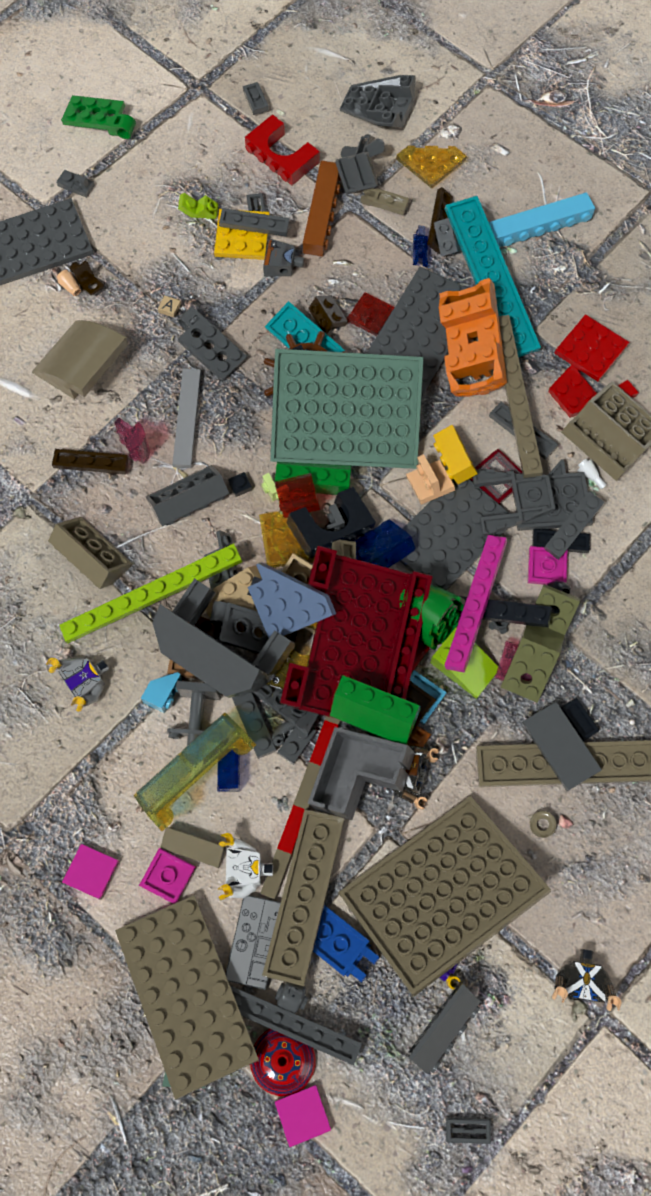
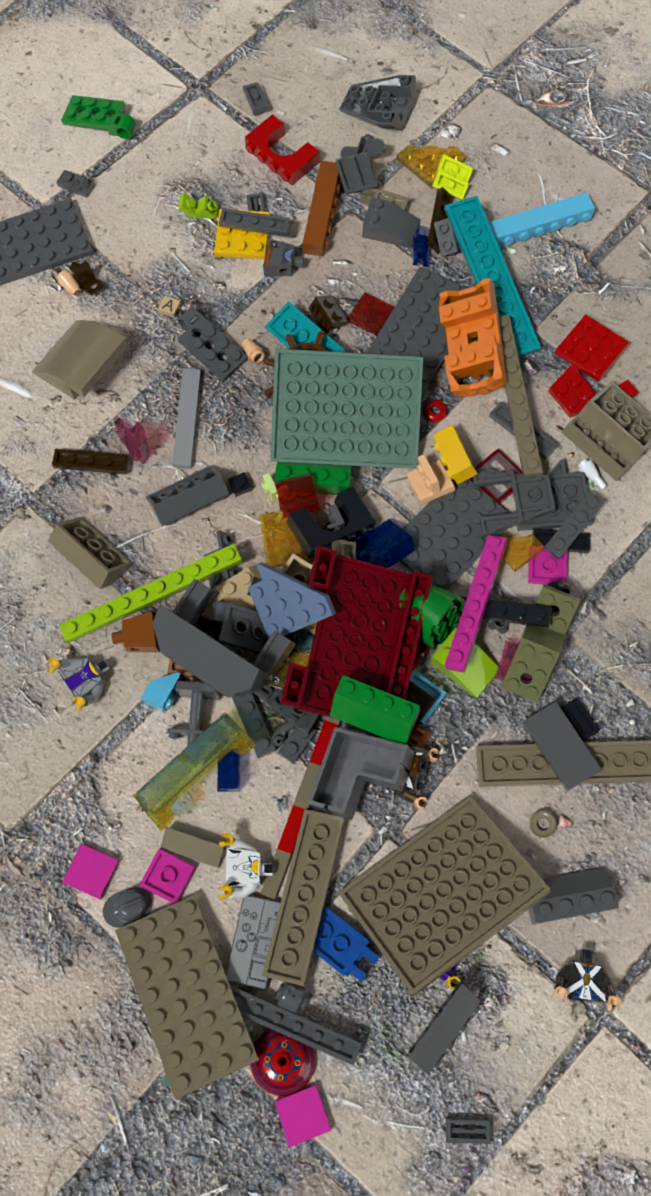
(127, 907): none -> dark grey piece
(138, 634): none -> dark orange torso
(254, 352): none -> light nougat cone
(303, 641): none -> clear light blue slope
(389, 223): none -> dark grey slope
(435, 417): none -> red piece
(452, 176): none -> neon yellow slope
(521, 550): none -> clear yellow tile
(575, 896): none -> dark grey slope

